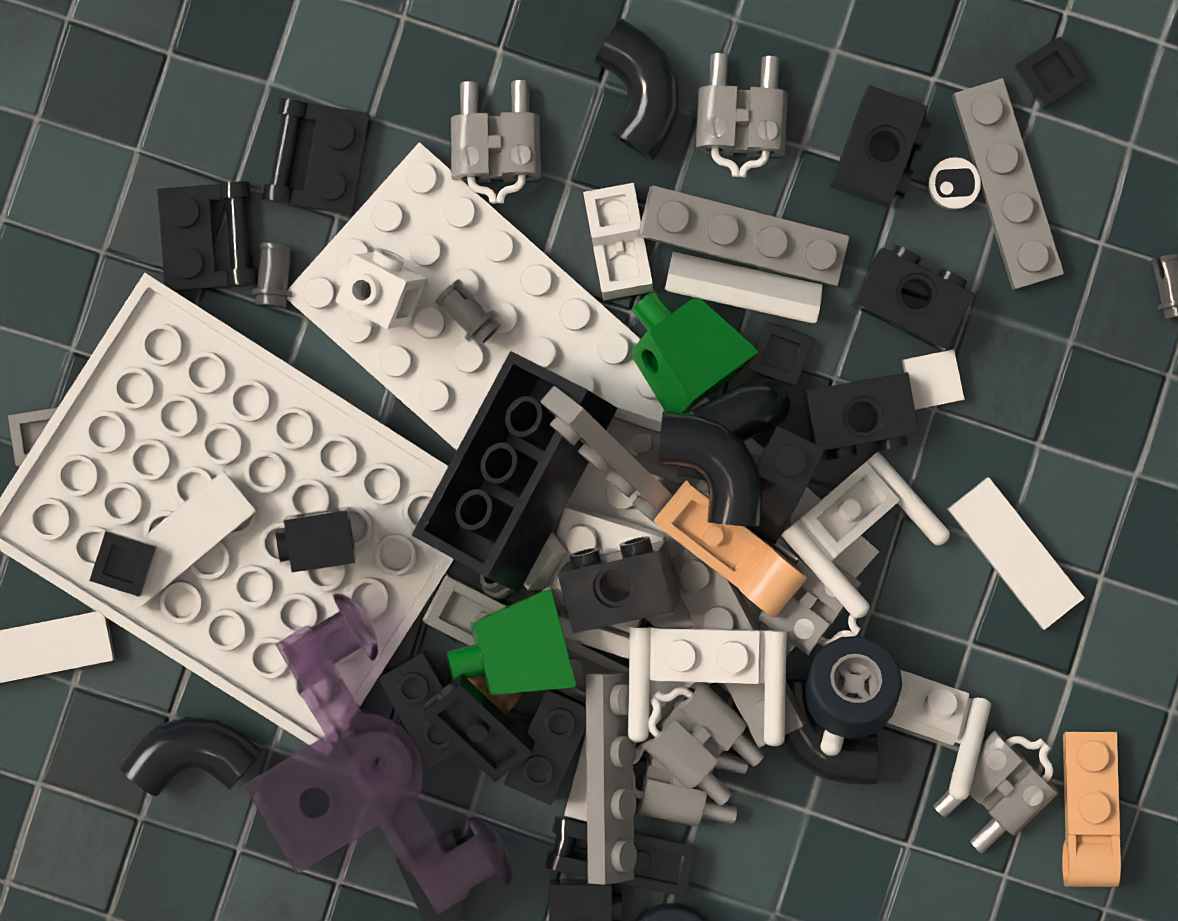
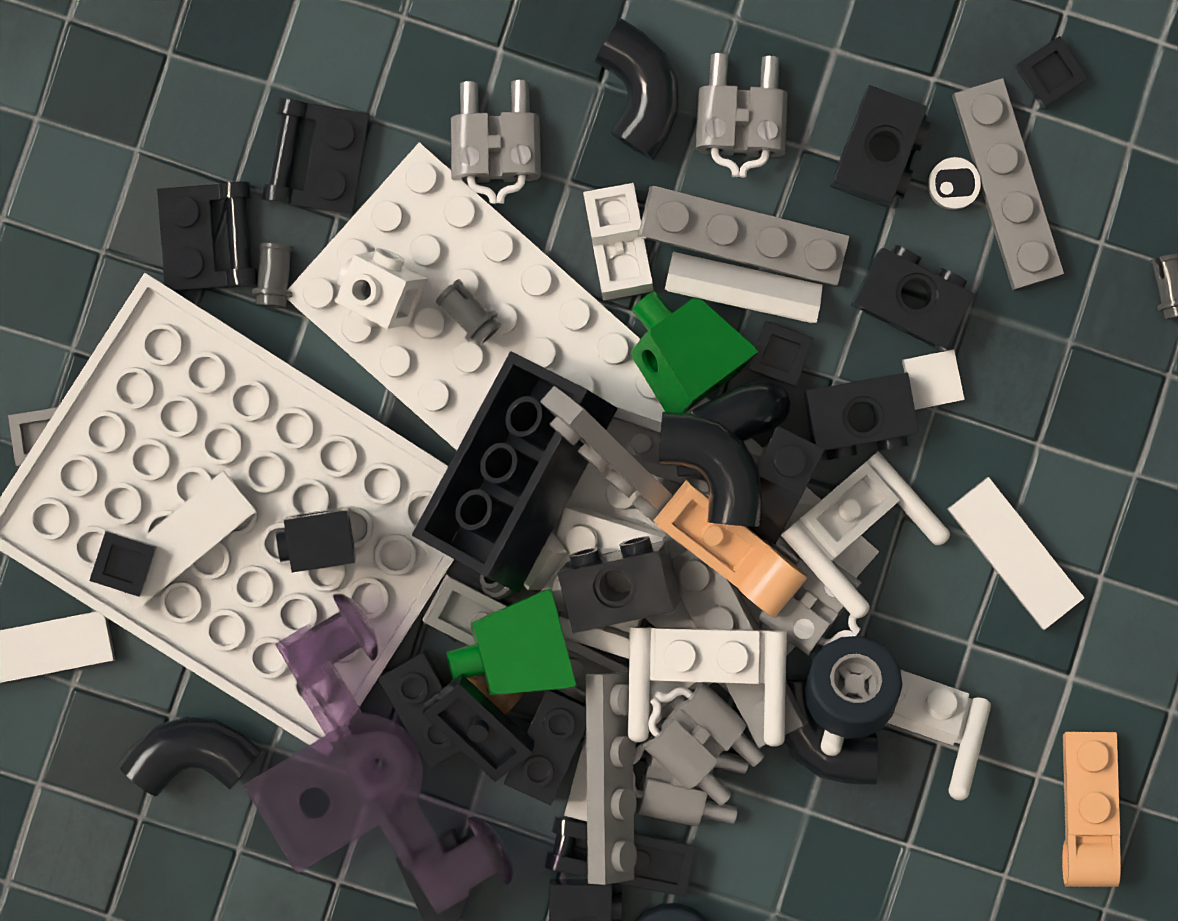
(1006, 787): light grey piece -> none

